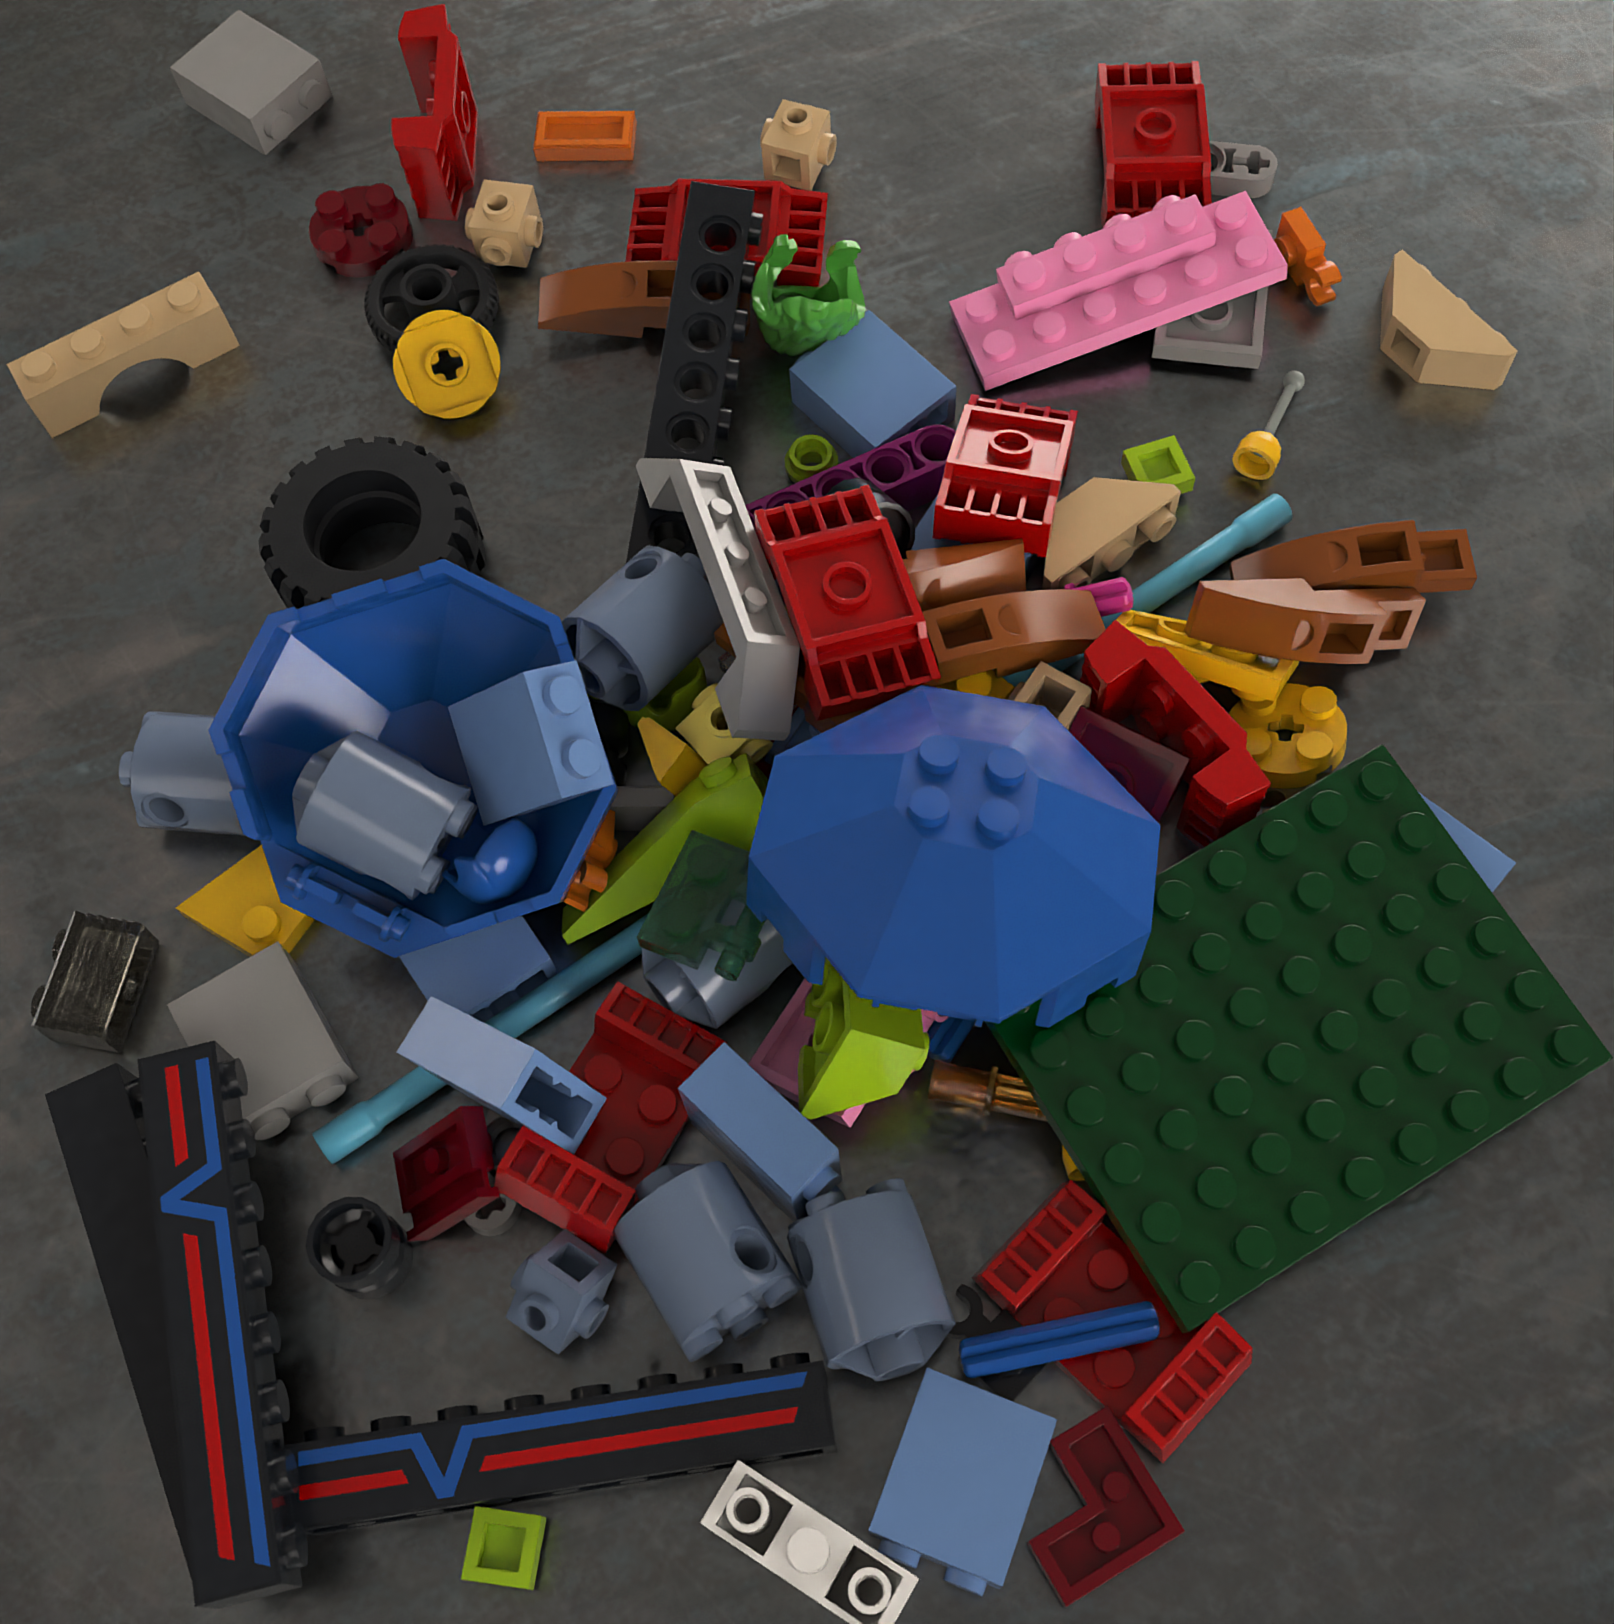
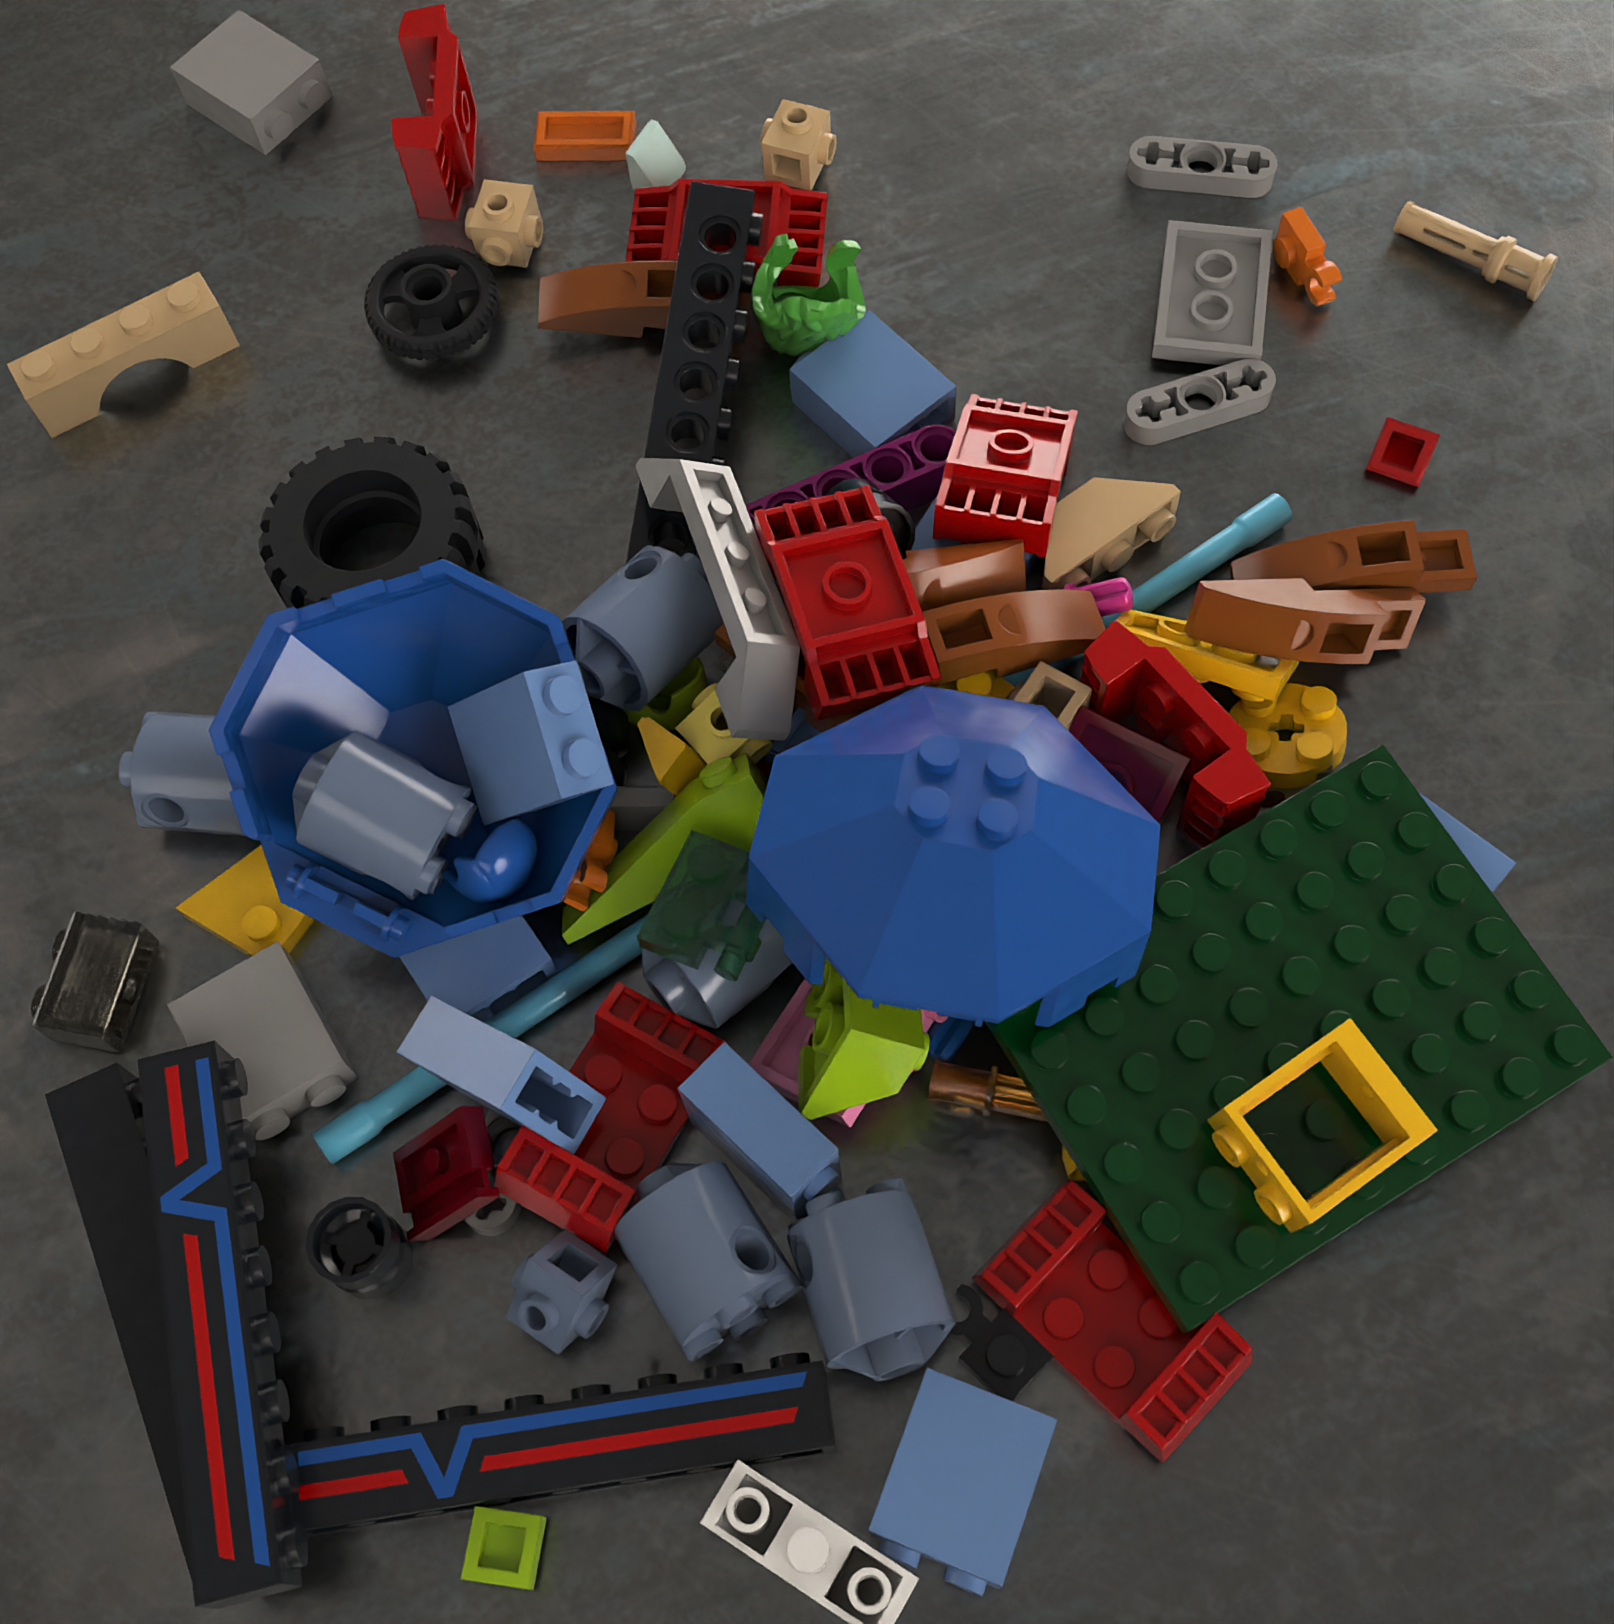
(353, 208): dark red plate -> none
(462, 338): yellow plate -> none
(653, 158): none -> light aqua slope
(806, 450): lime plate -> none
(1059, 1339): blue axle -> none
(1115, 284): bright pink plate -> none
(1121, 1512): dark red plate -> none
(1152, 135): red plate -> none
(1159, 463): lime plate -> none
(1215, 384): none -> light grey beam
(1260, 450): yellow hinge -> none
(1369, 1087): none -> yellow window
(1402, 452): none -> red slope
(1437, 333): tan slope -> none
(1496, 258): none -> tan pin

